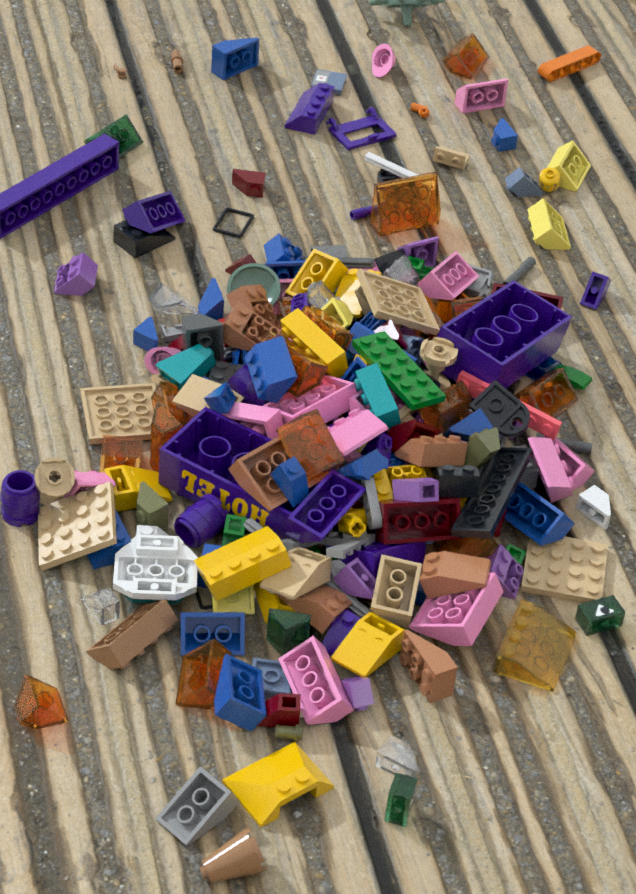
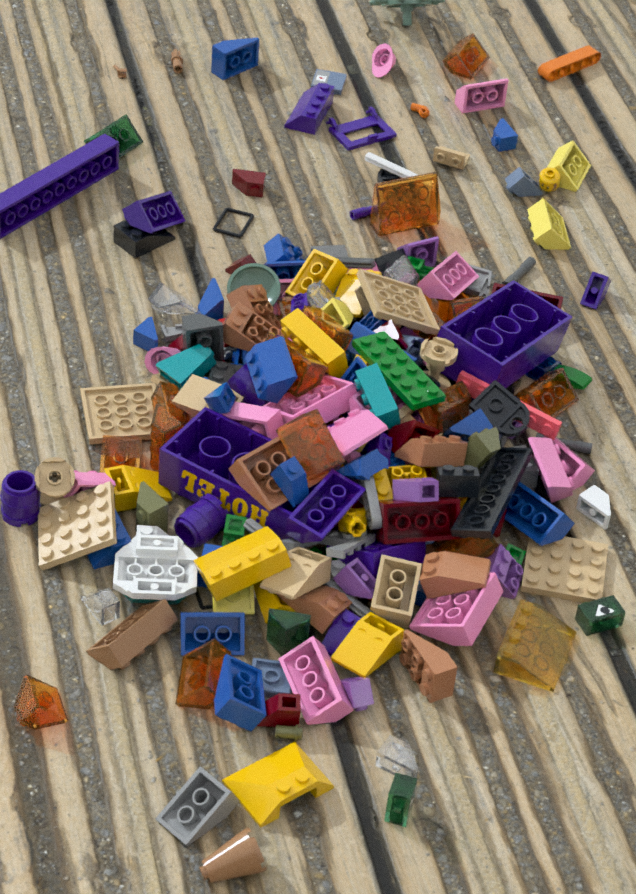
(76, 276): medium lavender slope -> none

